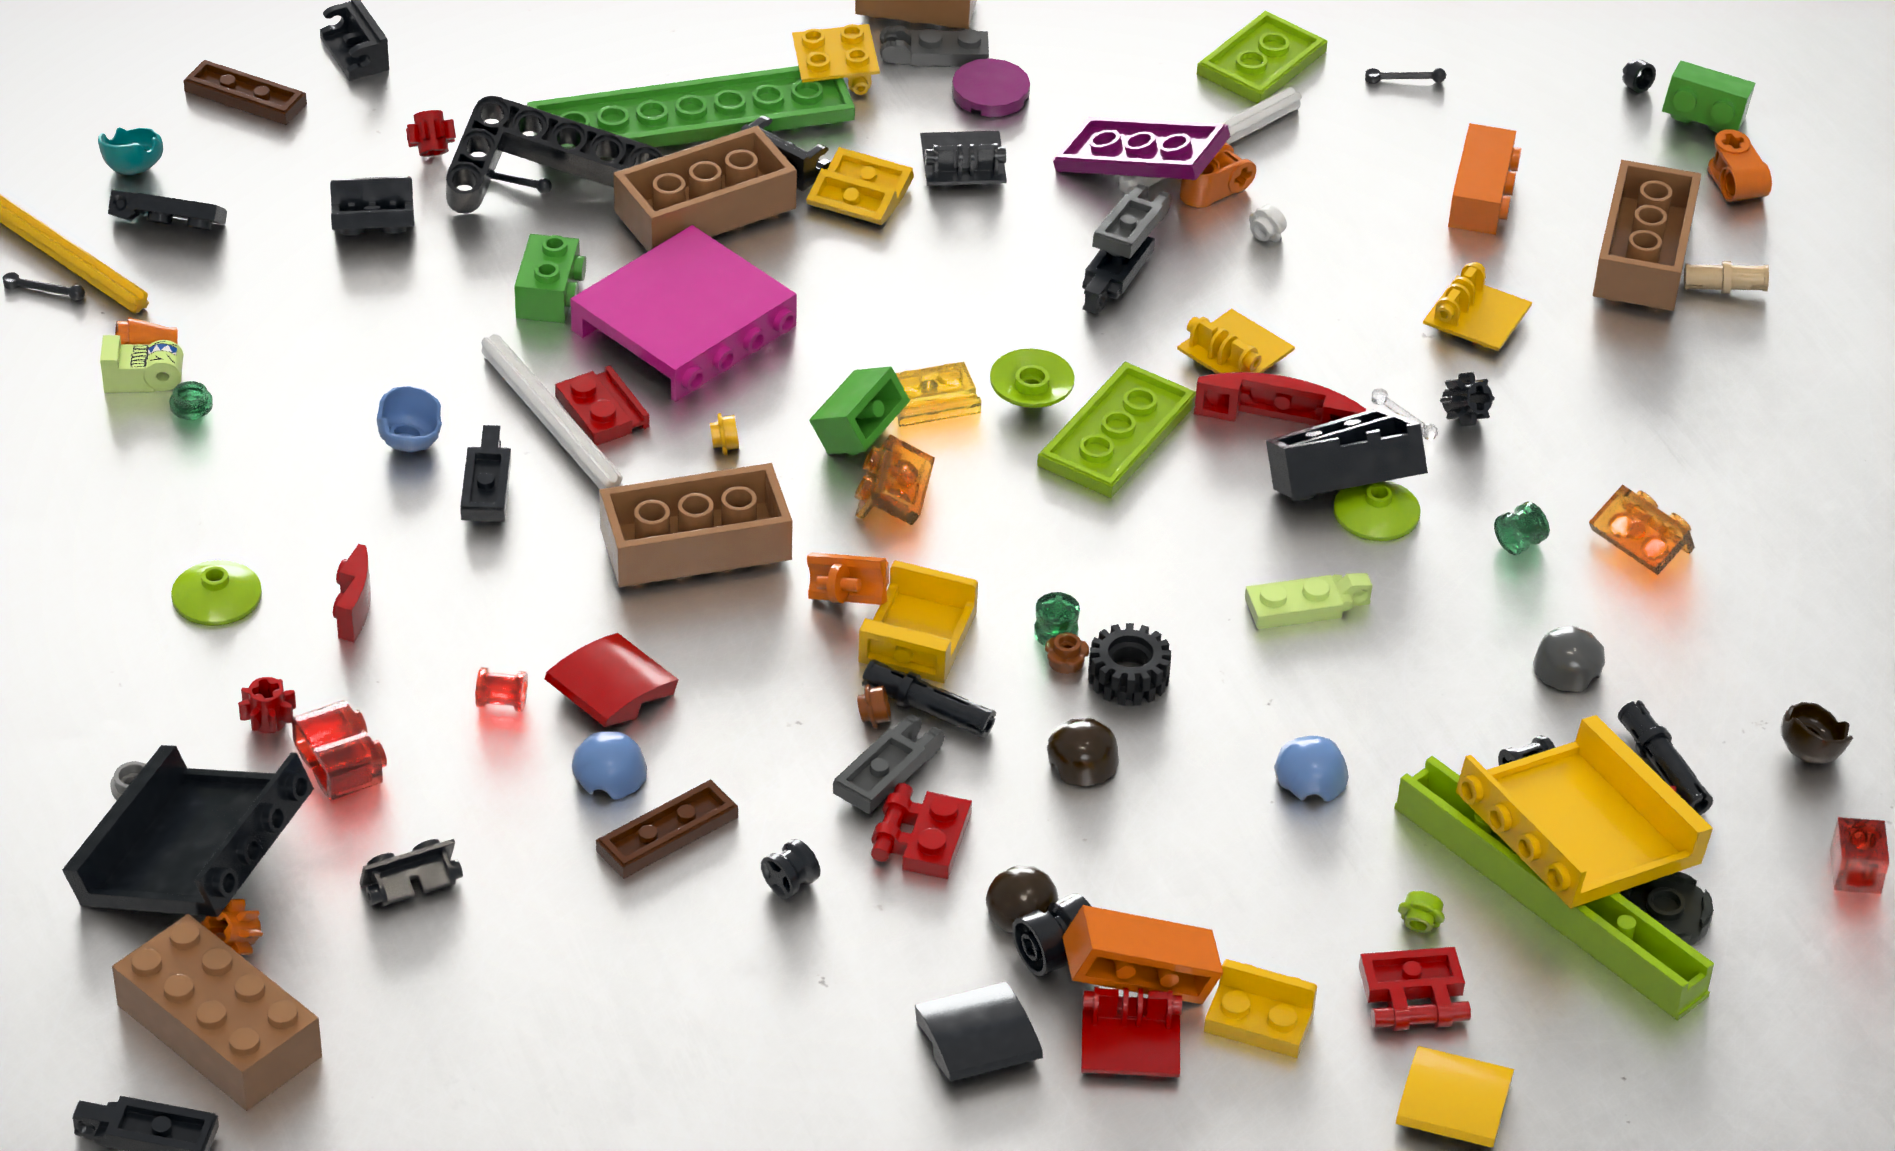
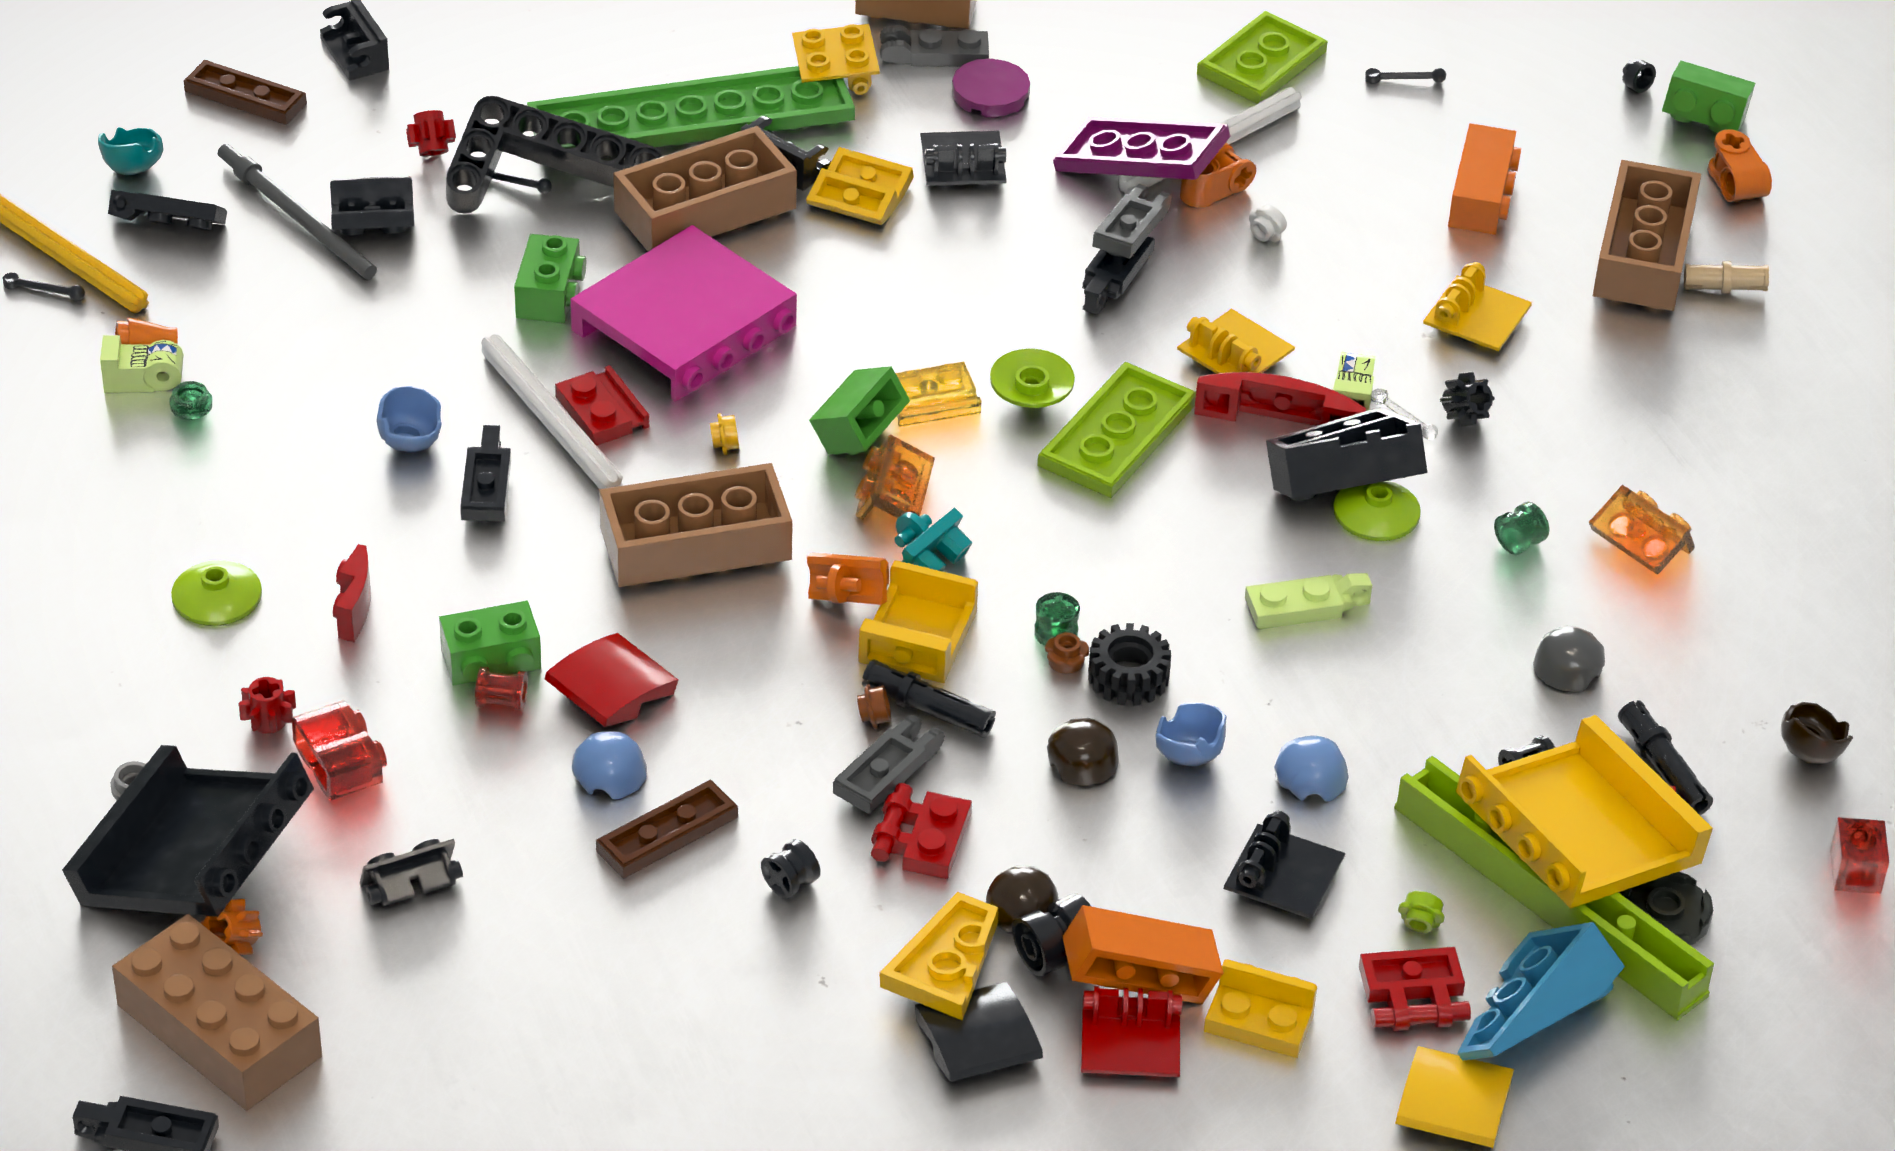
(251, 174): none -> dark grey bar
(490, 637): none -> bright green brick
(925, 540): none -> teal hips
(944, 956): none -> yellow wing
(1193, 734): none -> medium blue hair
(1284, 868): none -> black hinge
(1356, 377): none -> yellowish green leg
(1543, 982): none -> dark azure wedge

